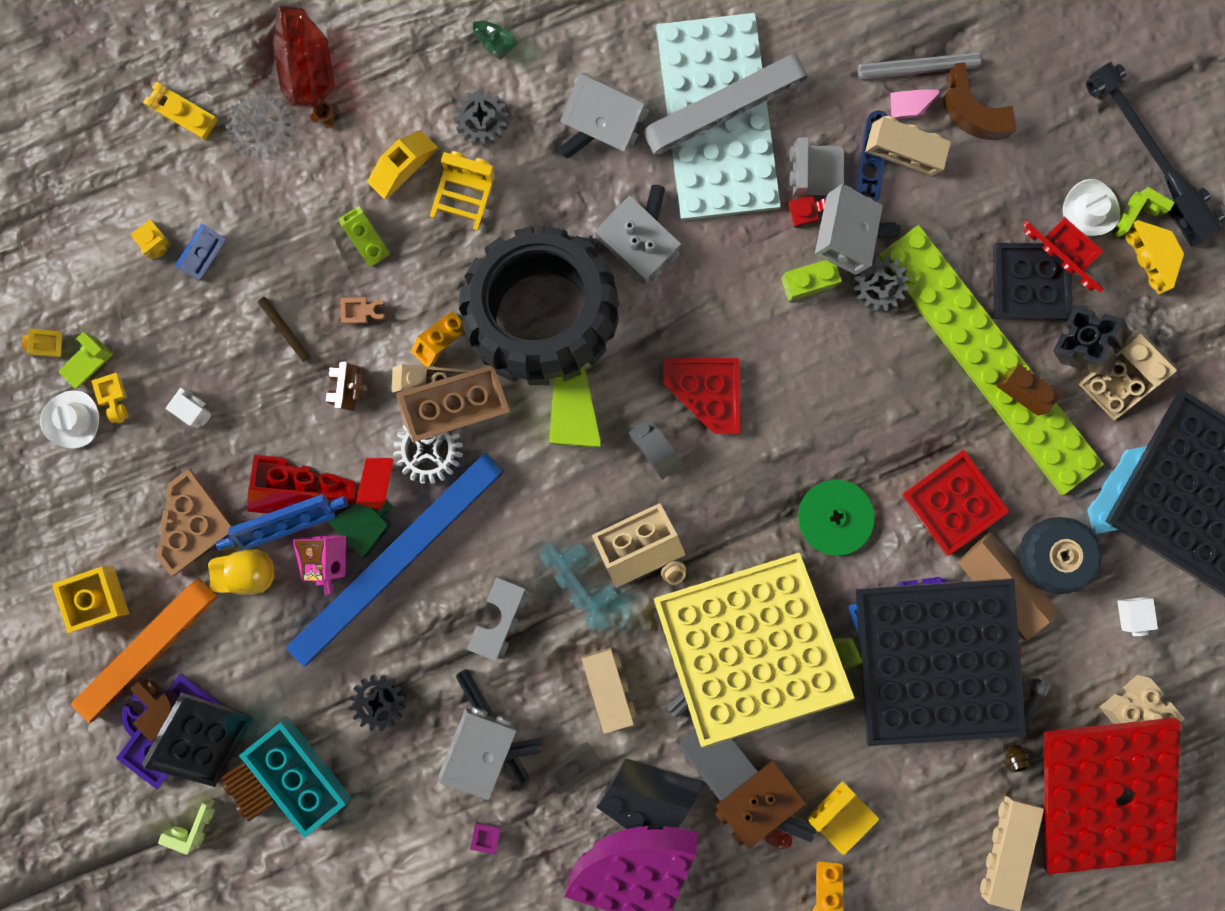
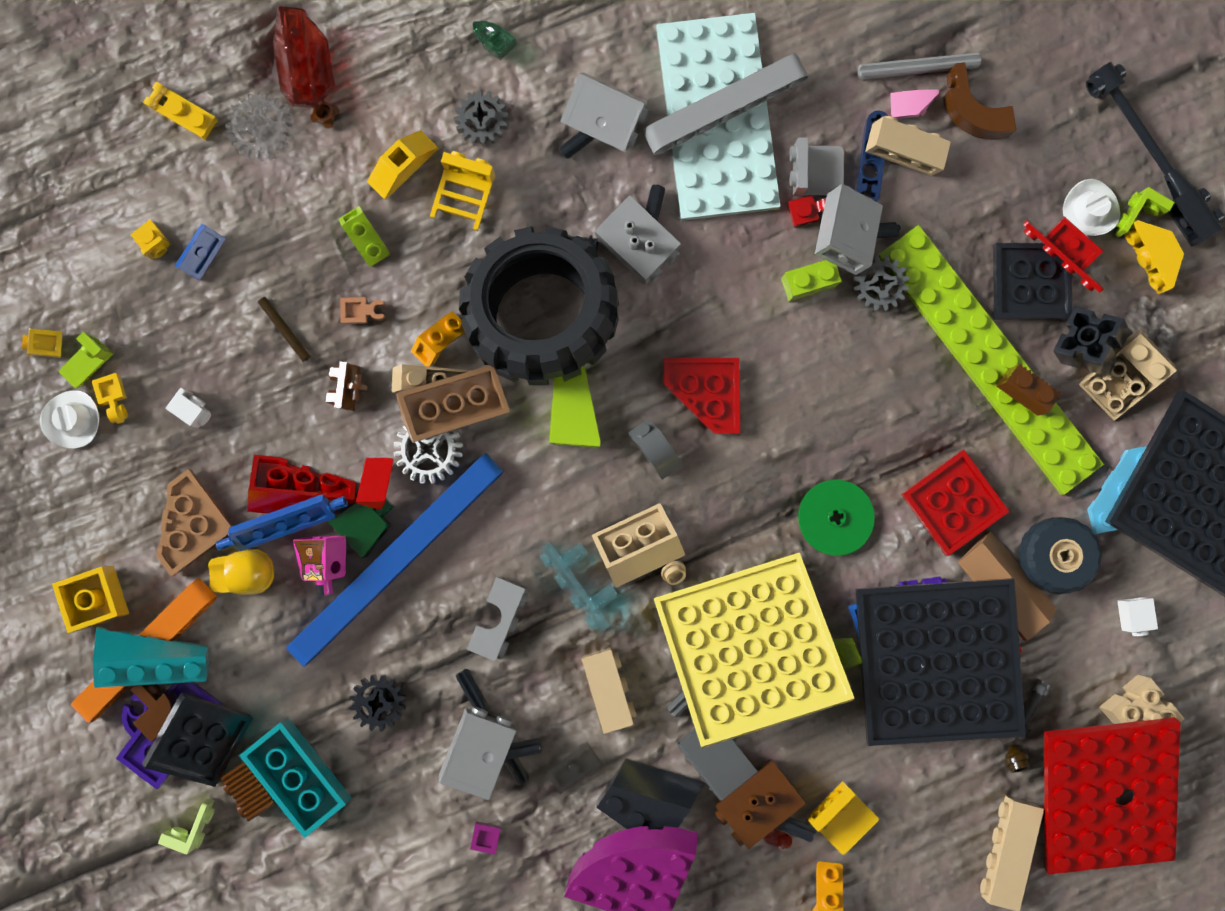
(141, 660): none -> teal wedge

